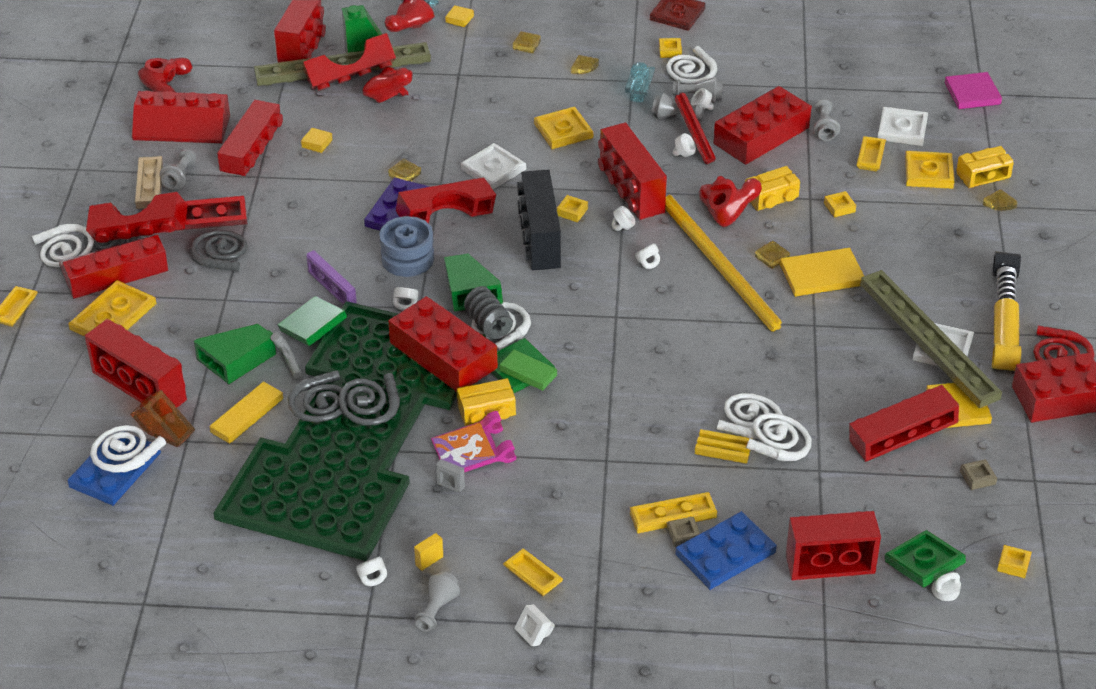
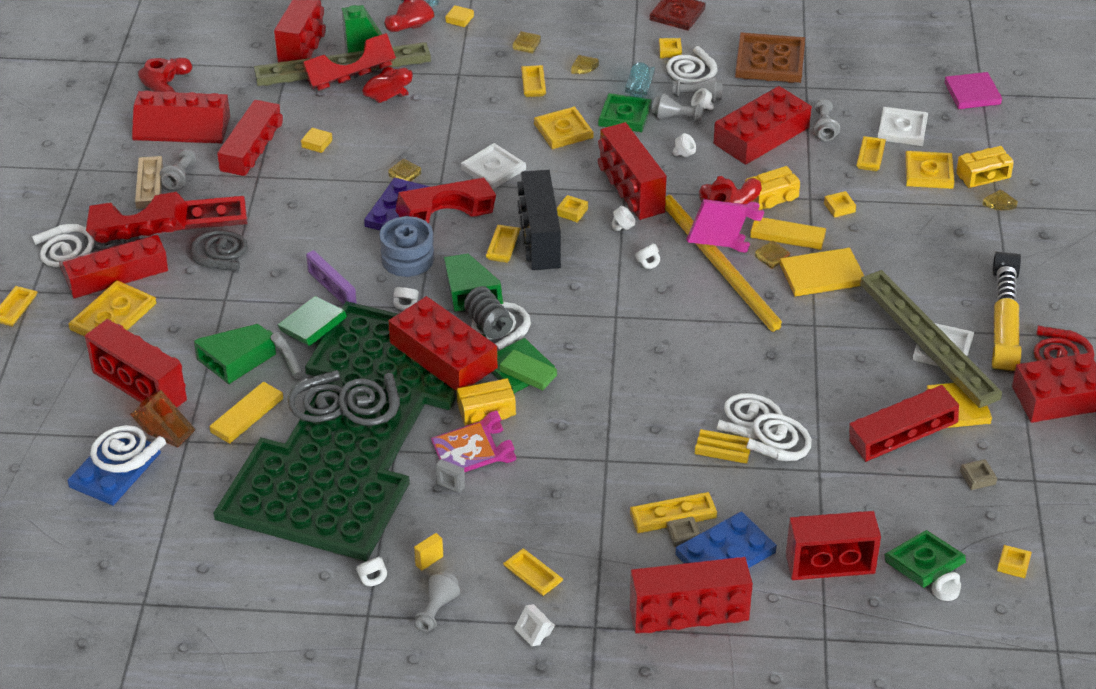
(503, 243): none -> yellow tile
(533, 81): none -> yellow tile
(624, 109): none -> green tile
(690, 595): none -> red brick
(695, 128): red axle -> none
(721, 222): none -> dark pink flag
(770, 57): none -> dark orange plate
(788, 233): none -> yellow tile

